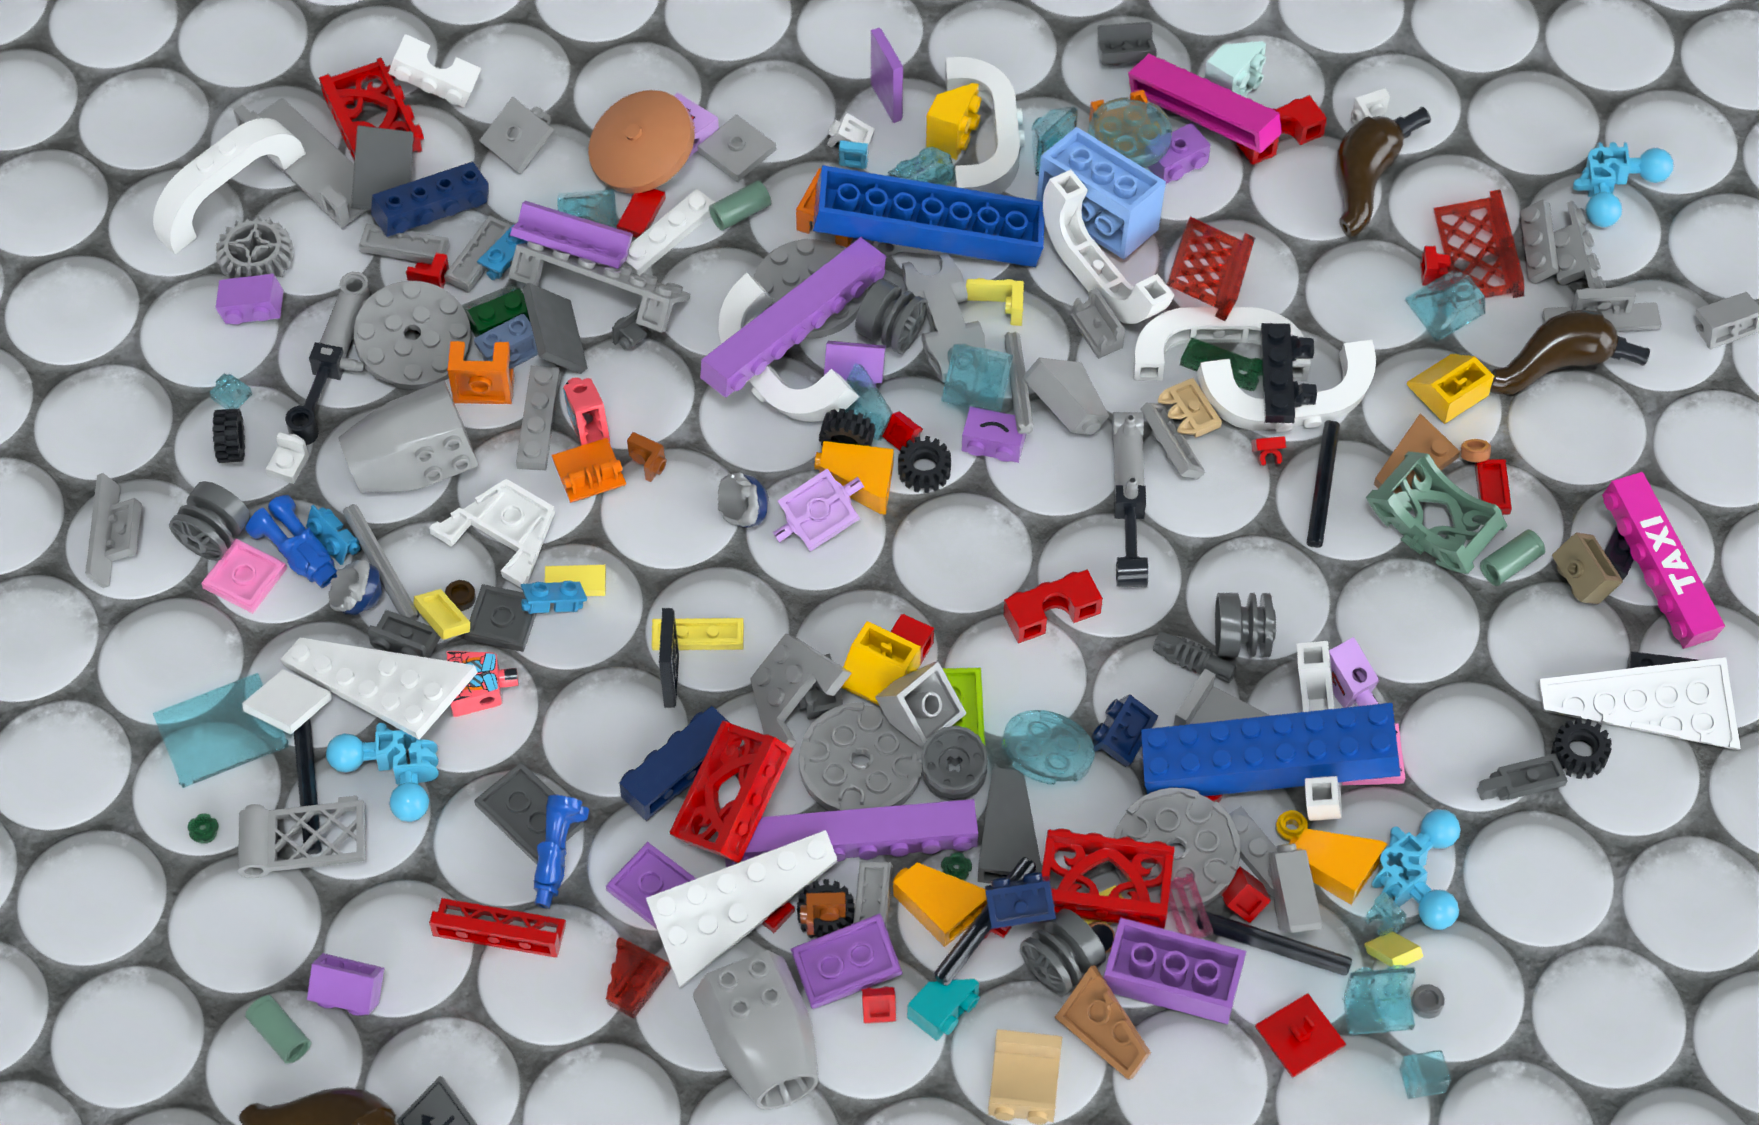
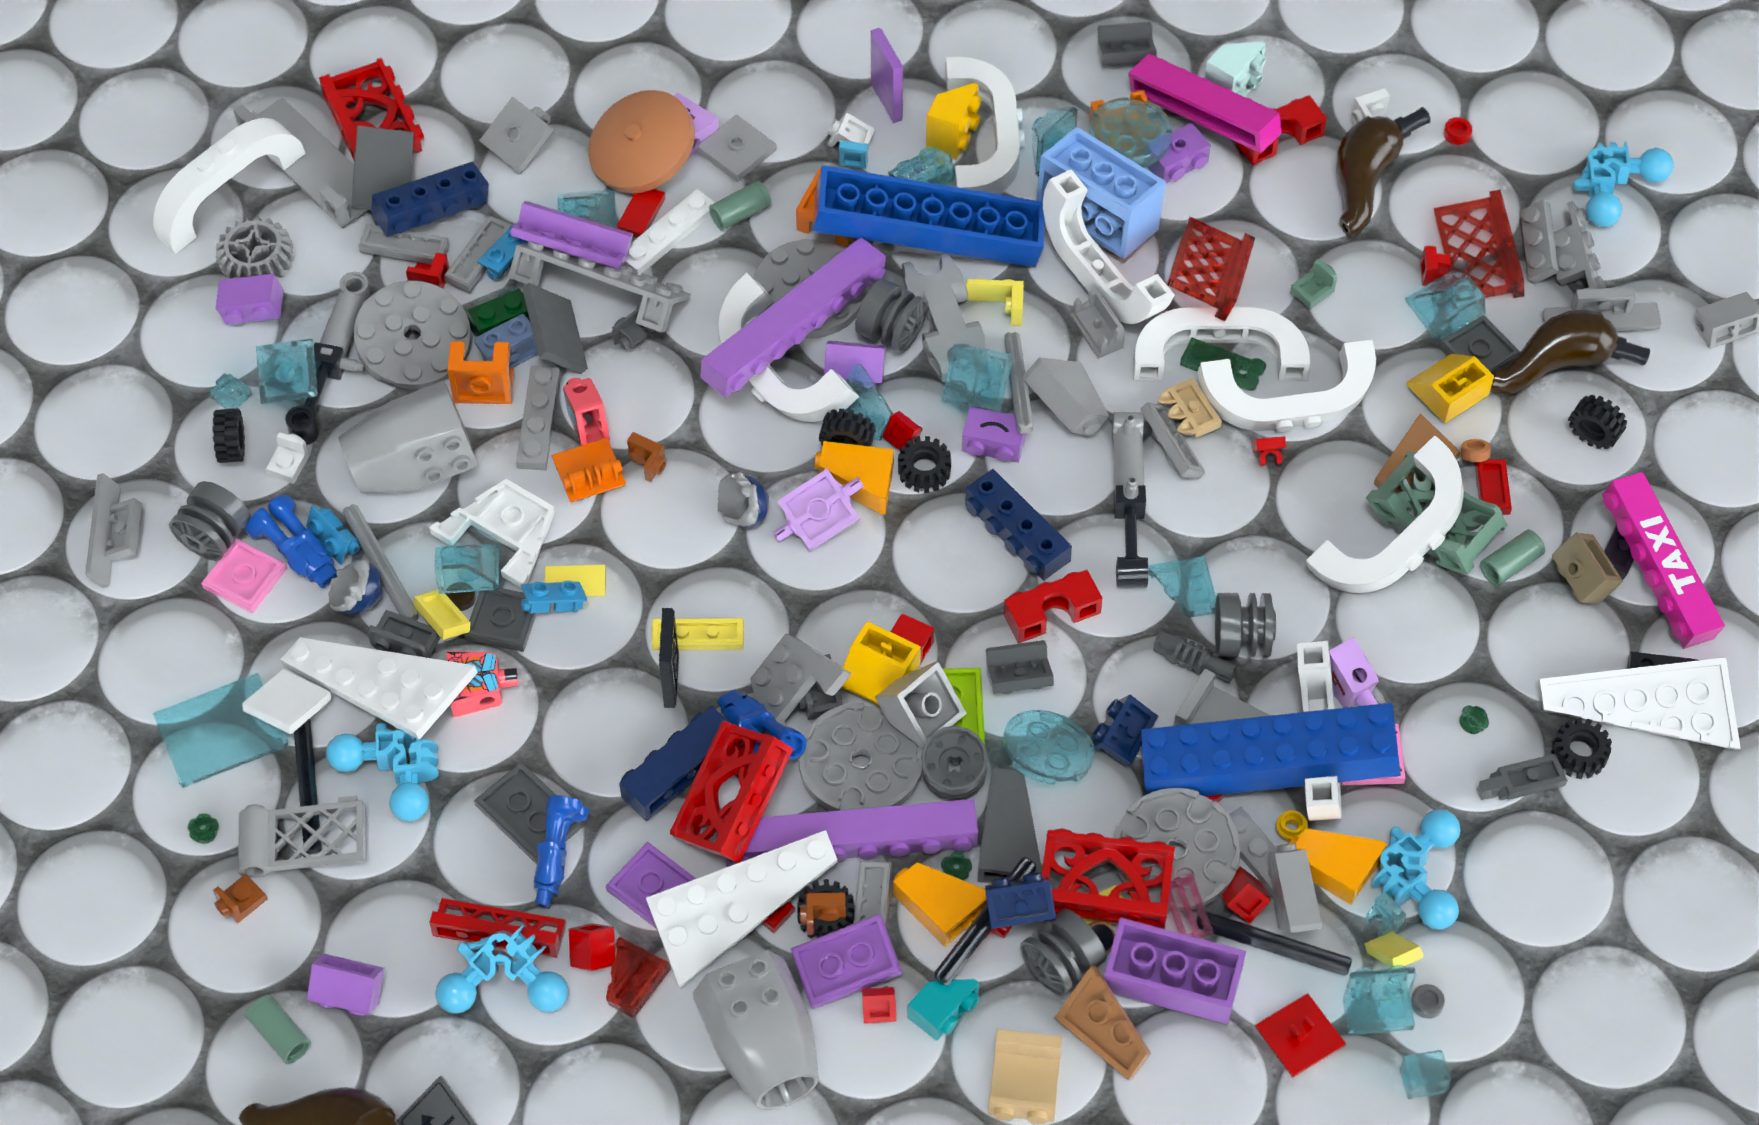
(239, 898): none -> dark orange bracket
(286, 371): none -> clear light blue slope
(451, 83): white arch -> none
(458, 992): none -> medium azure piece
(467, 568): none -> clear light blue slope
(591, 946): none -> red panel
(752, 715): none -> blue piece
(1017, 525): none -> dark blue brick
(1018, 667): none -> dark grey bracket
(1187, 584): none -> clear light blue wing
(1279, 390): black hinge -> none
(1315, 285): none -> sand green bracket
(1323, 484): black axle -> none
(1416, 540): none -> white arch
(1457, 131): none -> red tile
(1473, 719): none -> clear green plate
(1483, 341): none -> dark grey tile
(1597, 422): none -> black tyre

